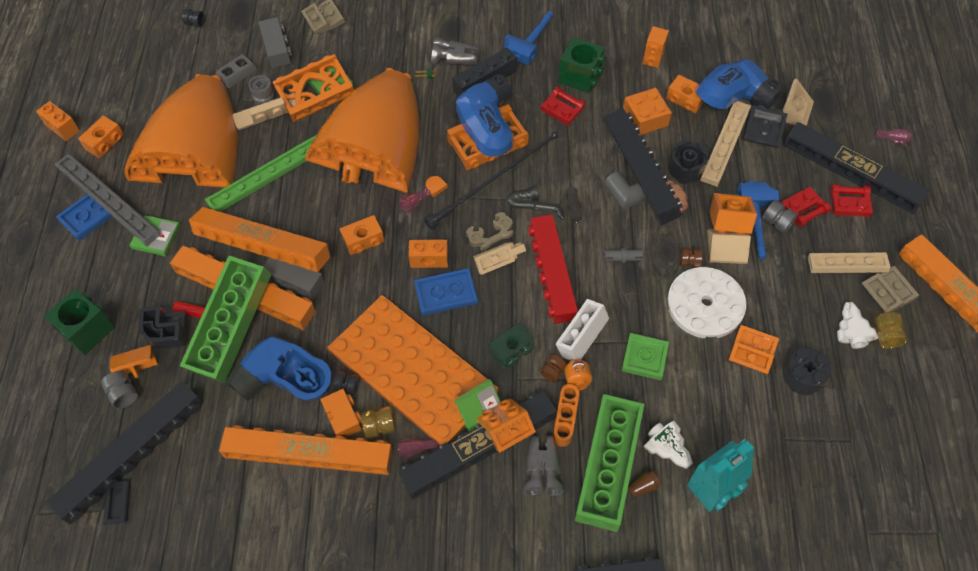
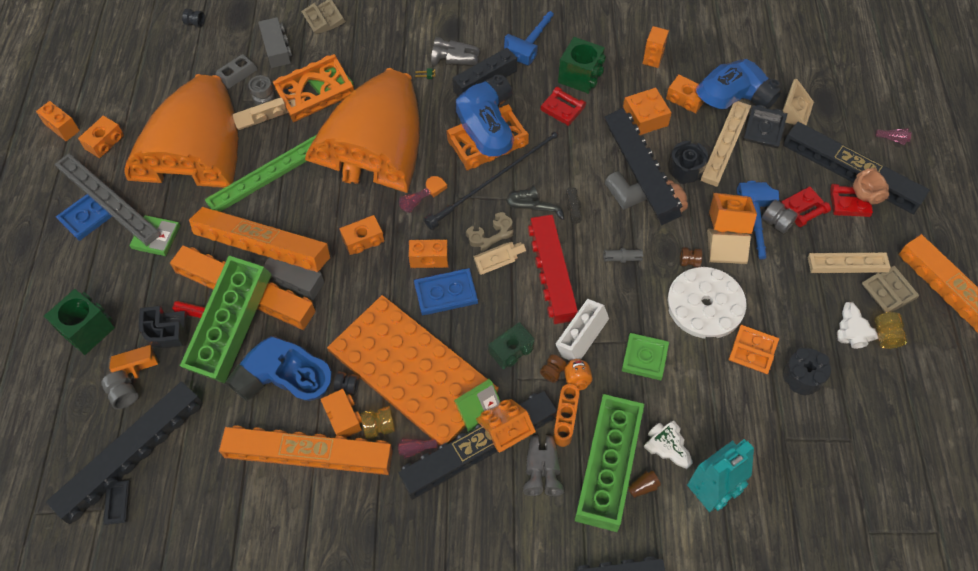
(871, 186): none -> nougat hair

